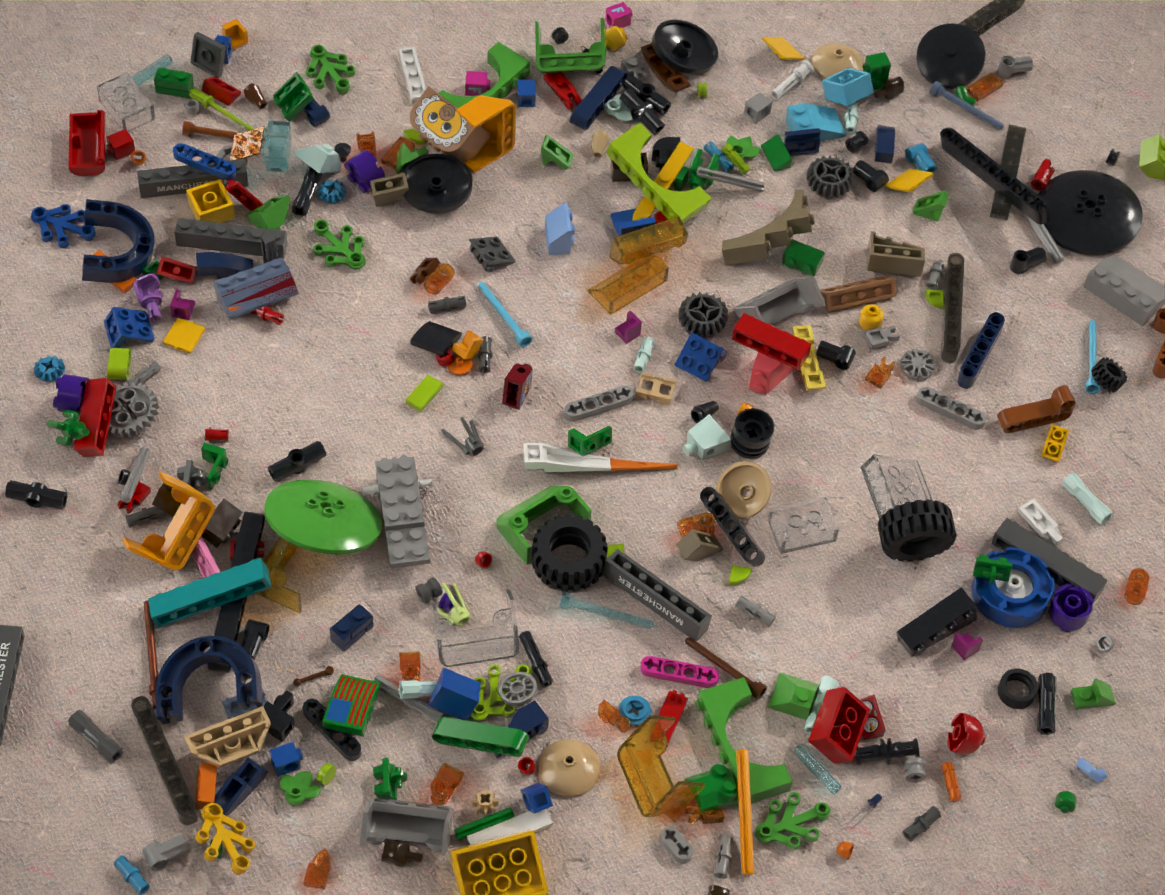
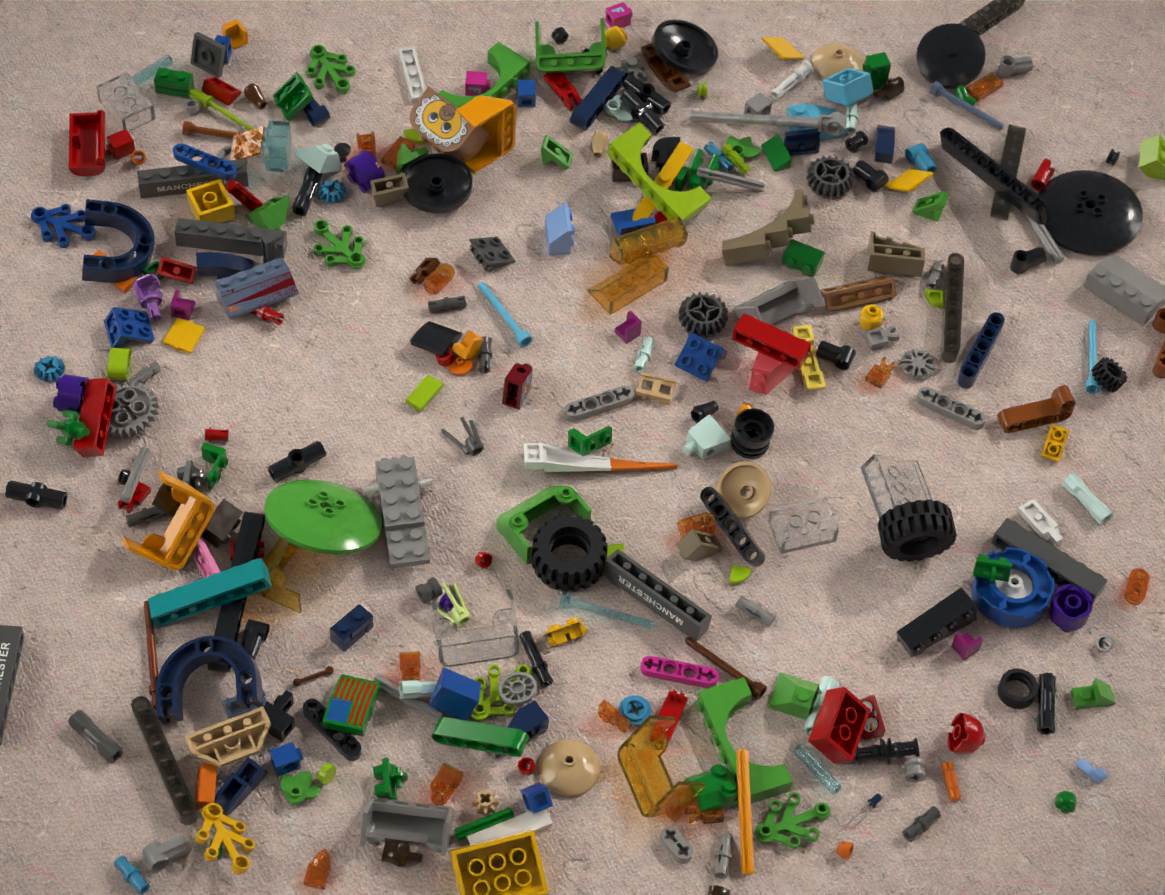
(573, 628): none -> yellow hinge
(830, 123): none -> flat silver piece

